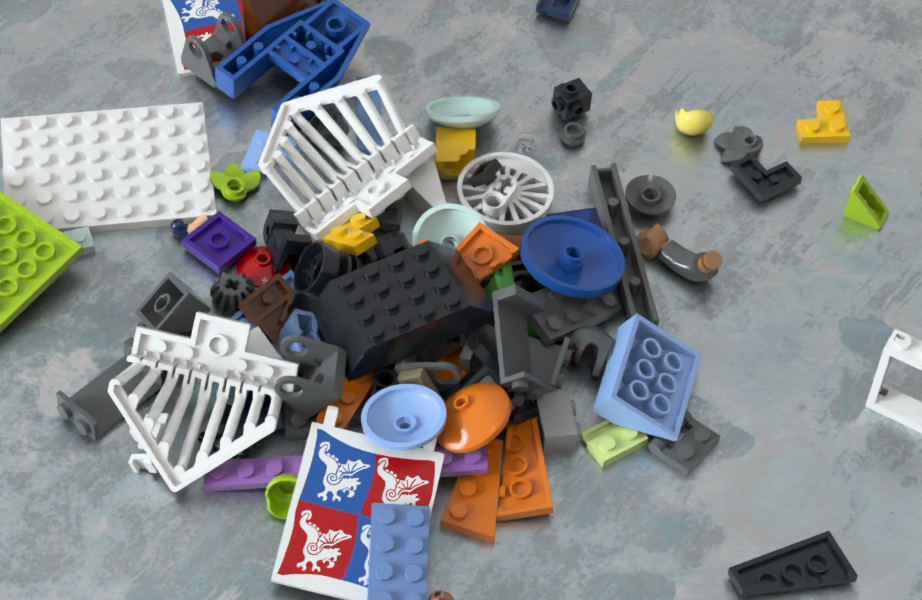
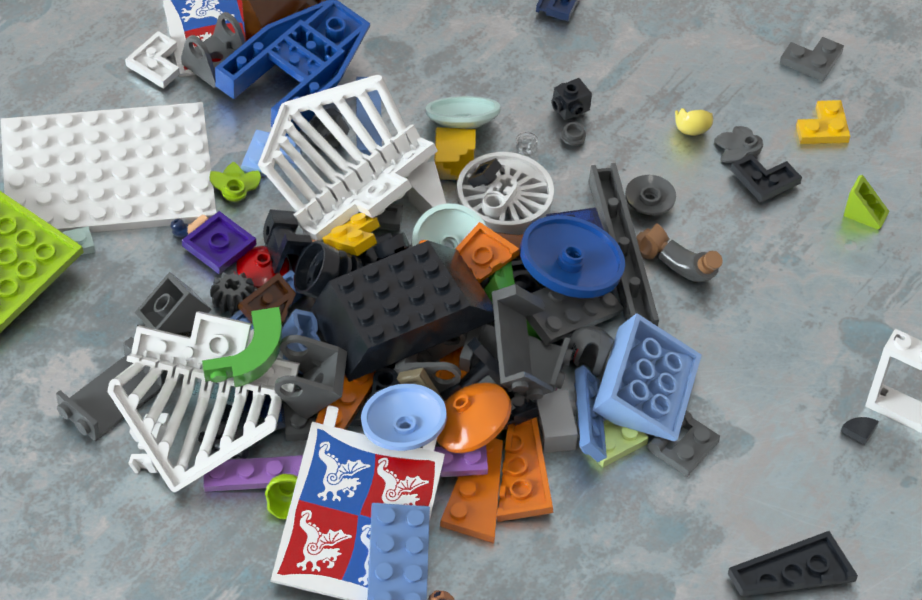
(151, 60): none -> white plate
(256, 358): none -> bright green arch
(590, 423): none -> medium blue plate
(813, 63): none -> dark grey plate
(860, 428): none -> black tile

